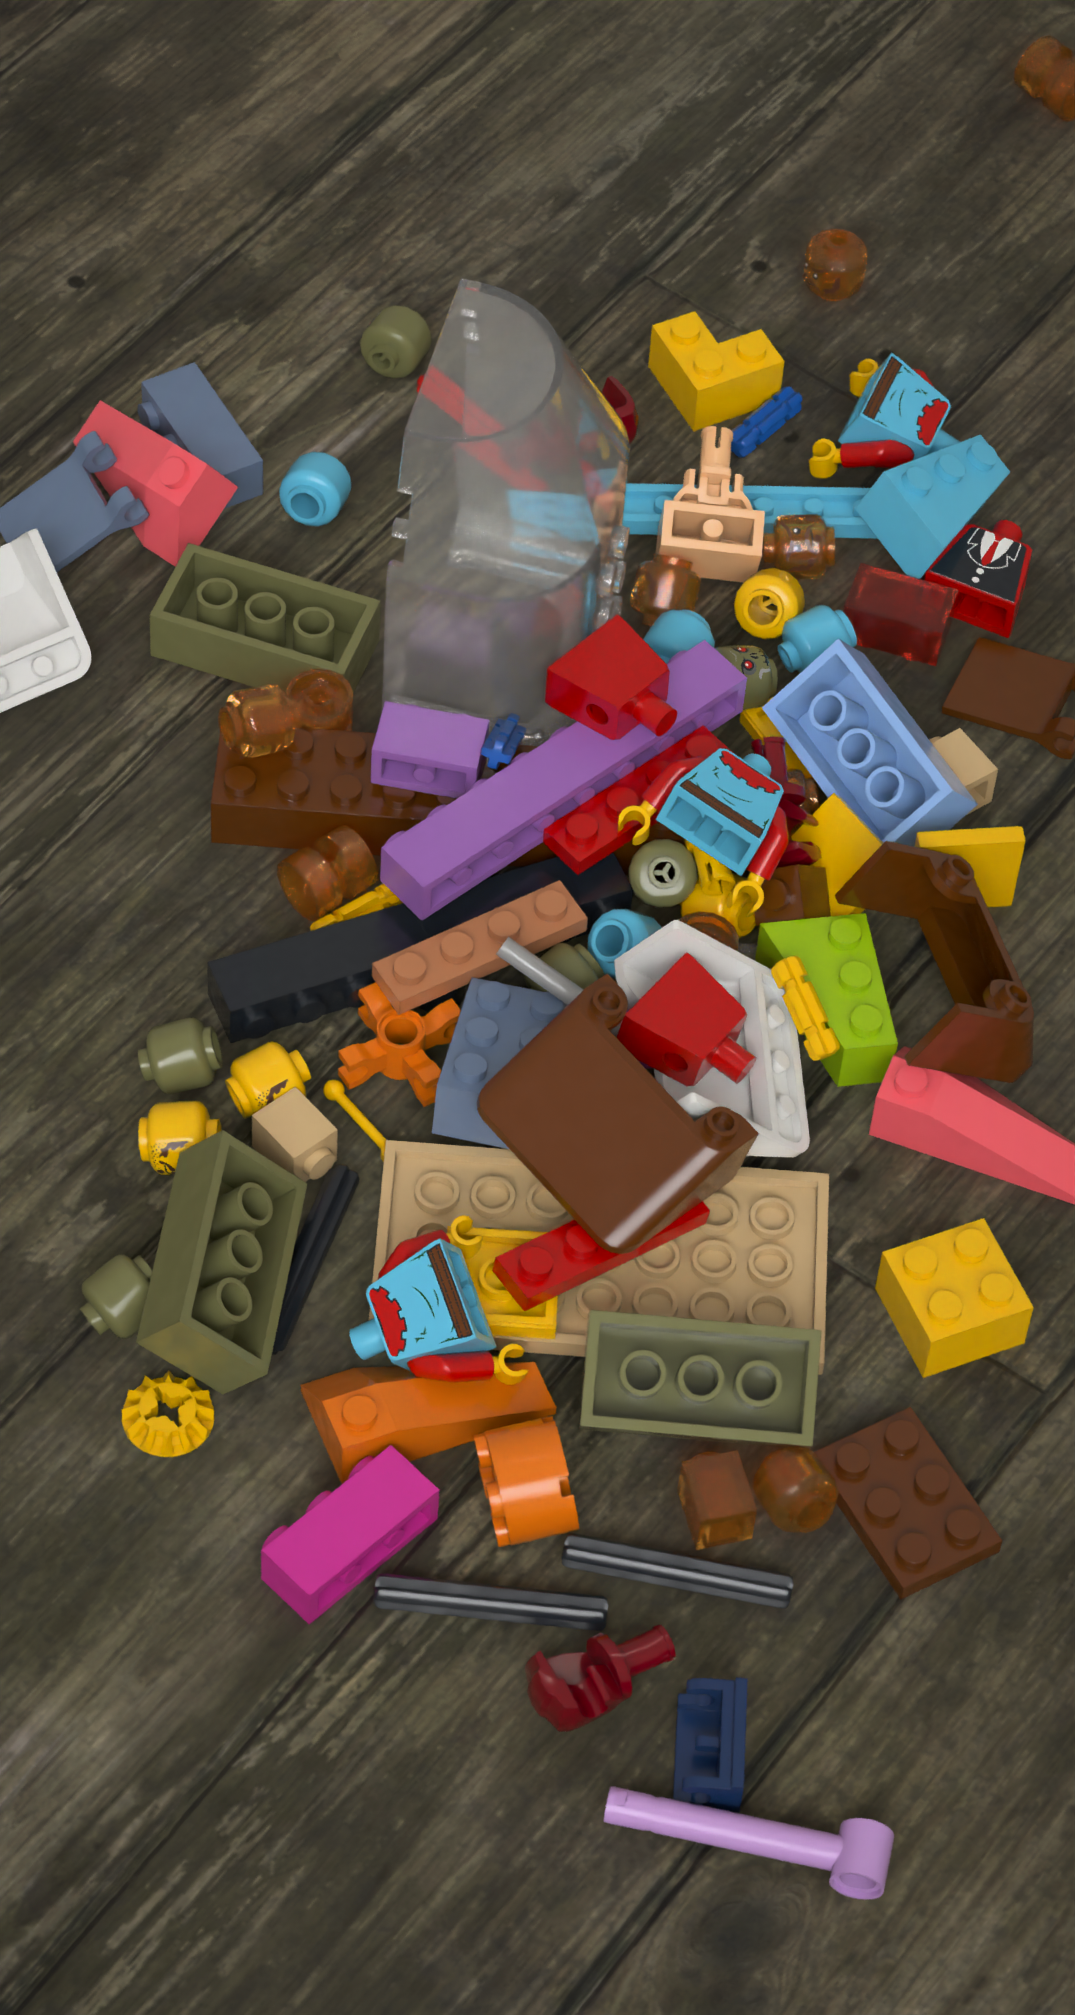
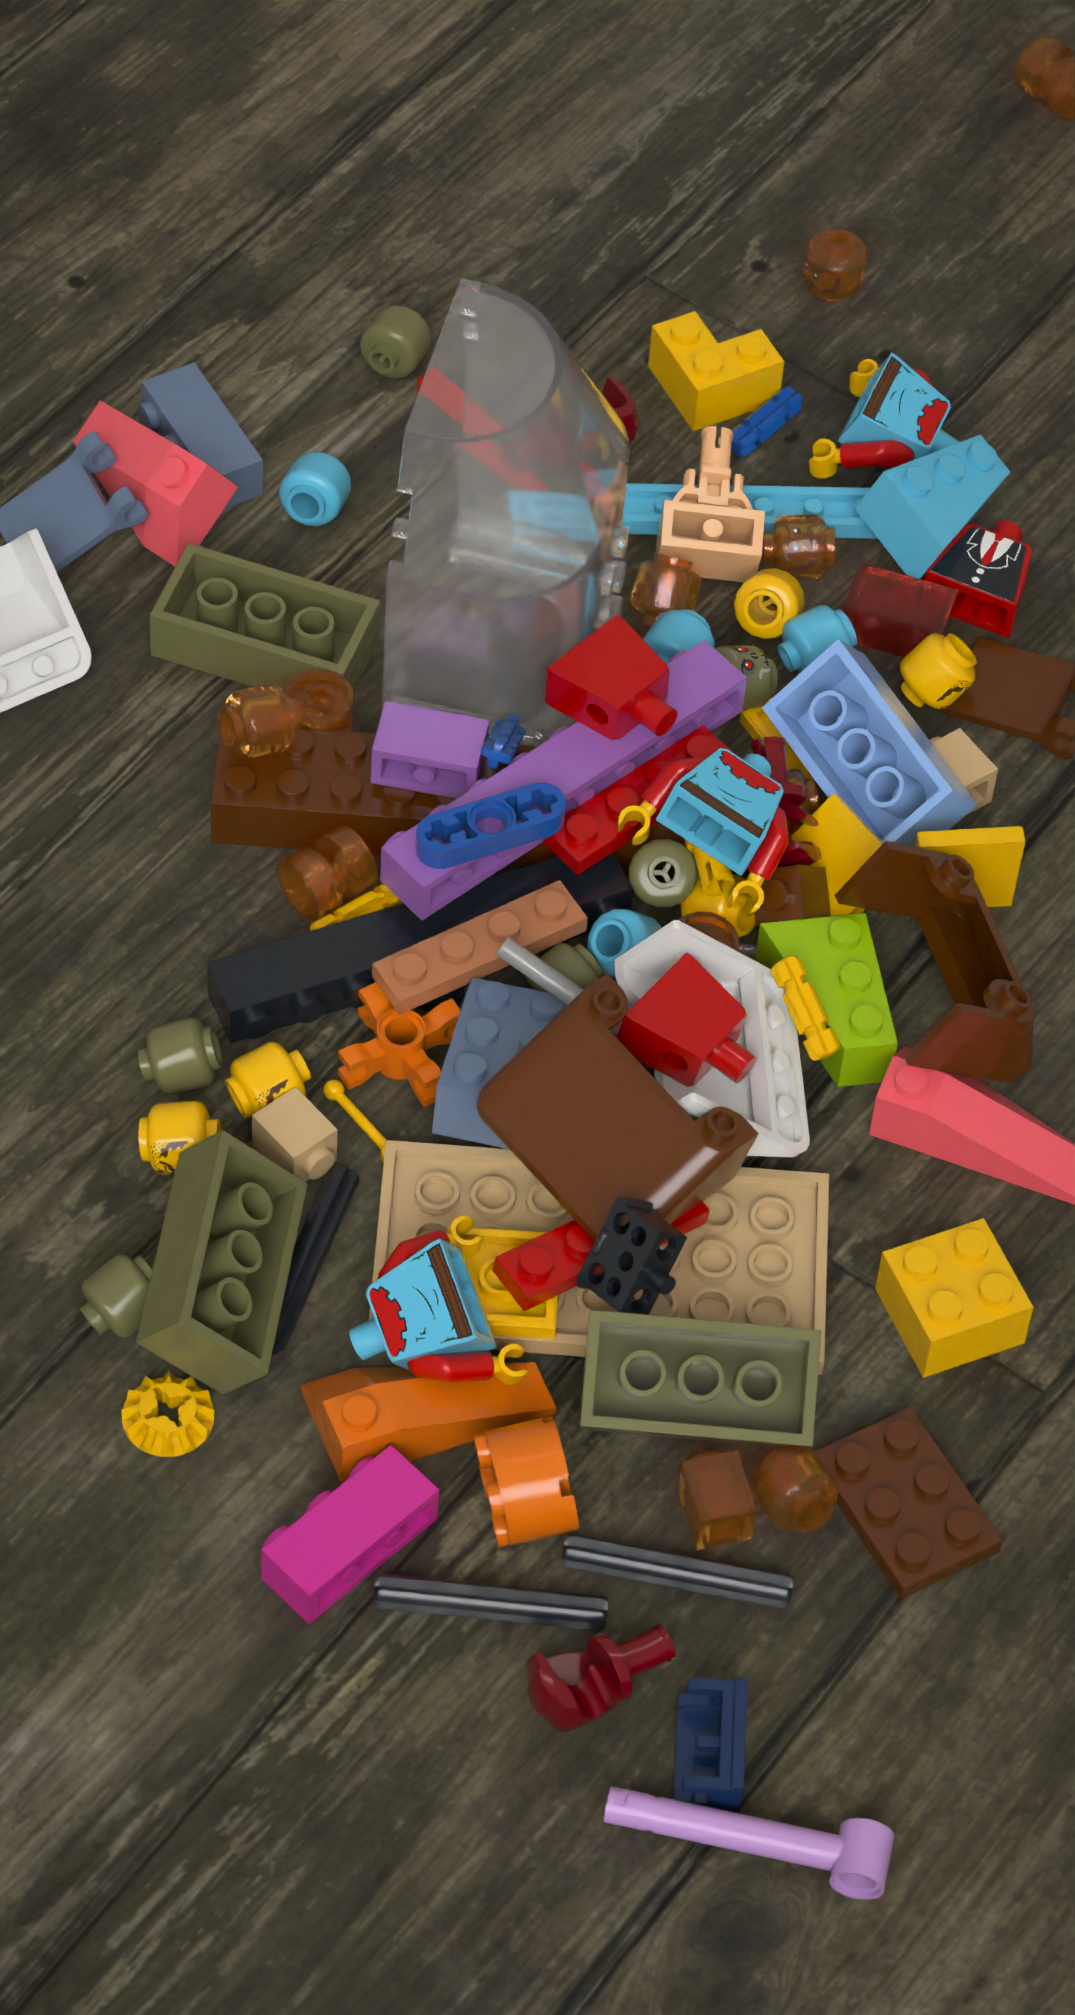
(478, 844): none -> blue beam
(632, 1257): none -> black piece
(937, 671): none -> yellow head

